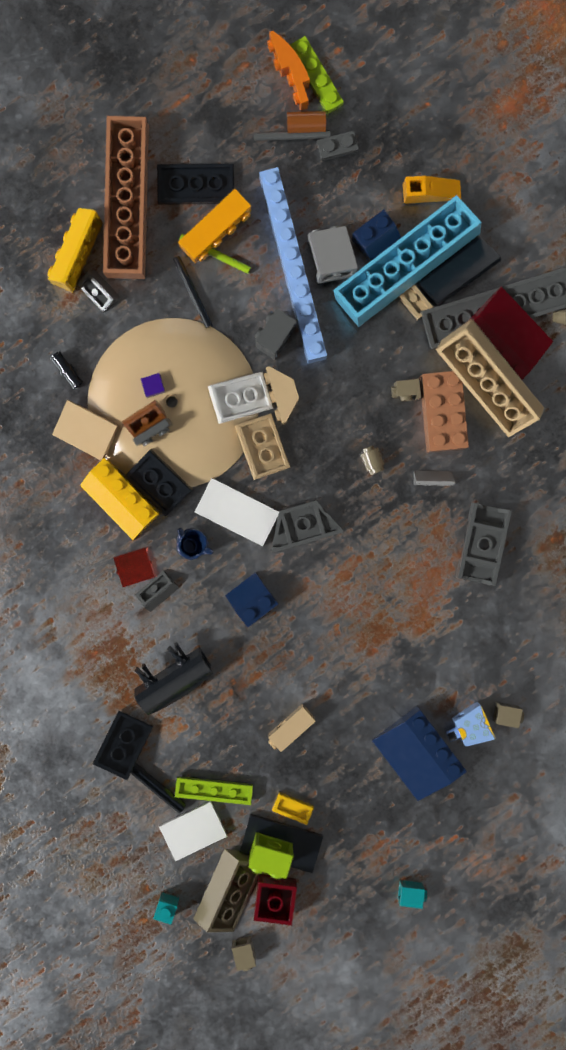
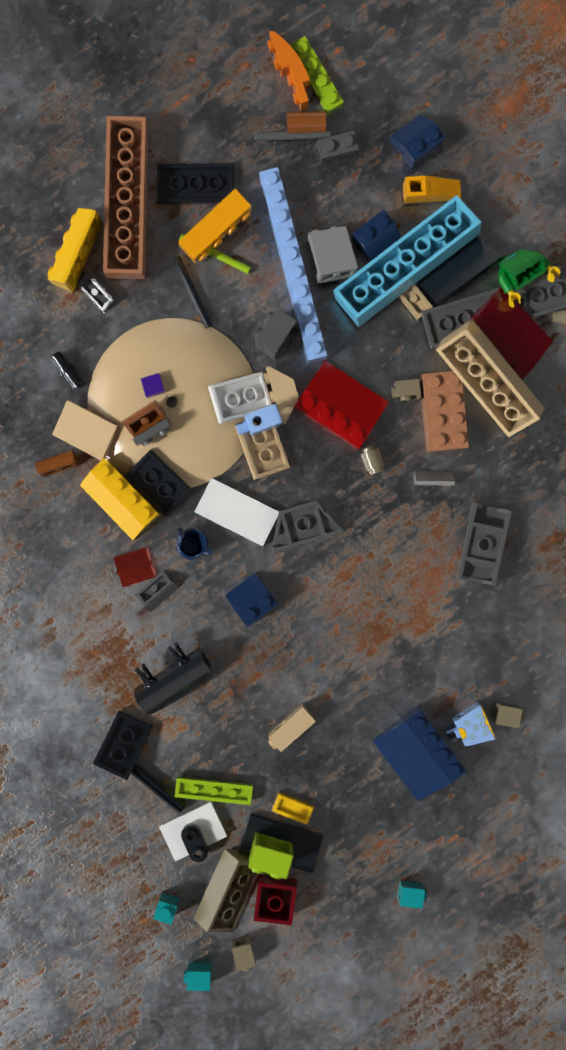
(56, 463): none -> dark orange brick
(194, 843): none -> black plate
(198, 977): none -> teal brick
(267, 417): none -> light blue torso
(341, 405): none -> red slope
(418, 140): none -> dark blue slope
(521, 269): none -> green torso

